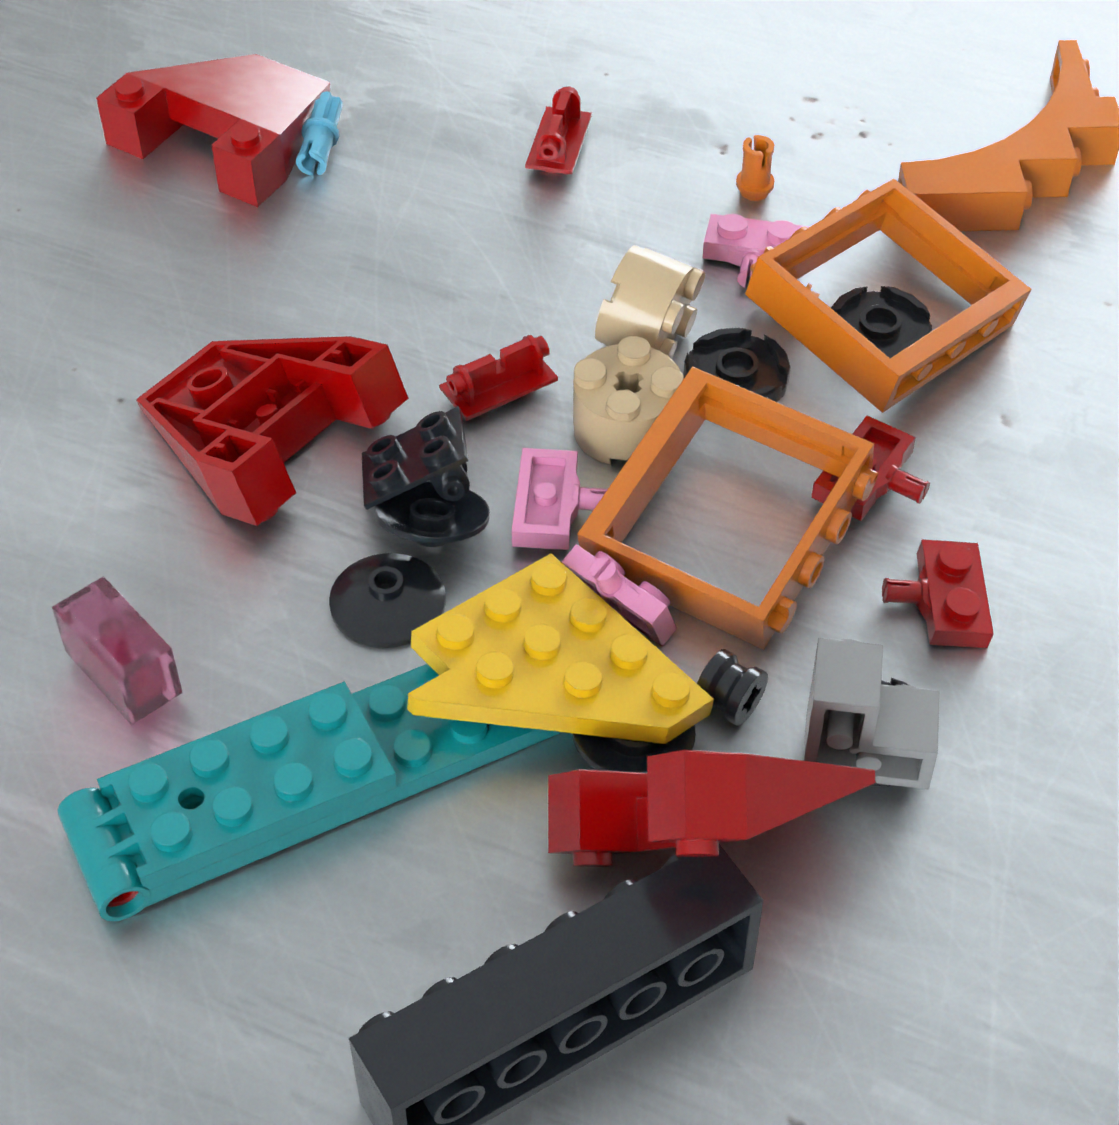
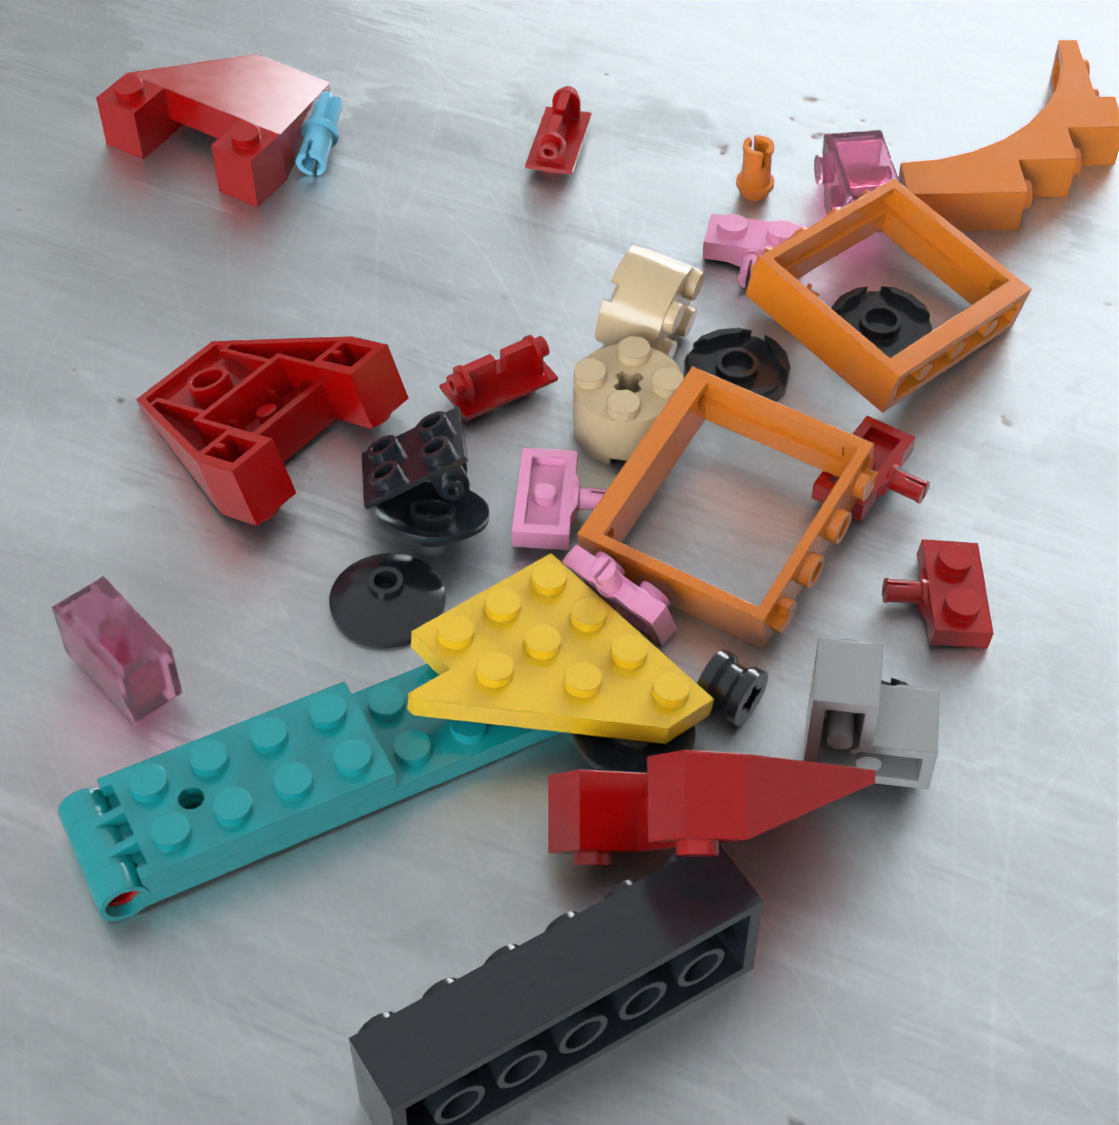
(852, 165): none -> clear pink brick

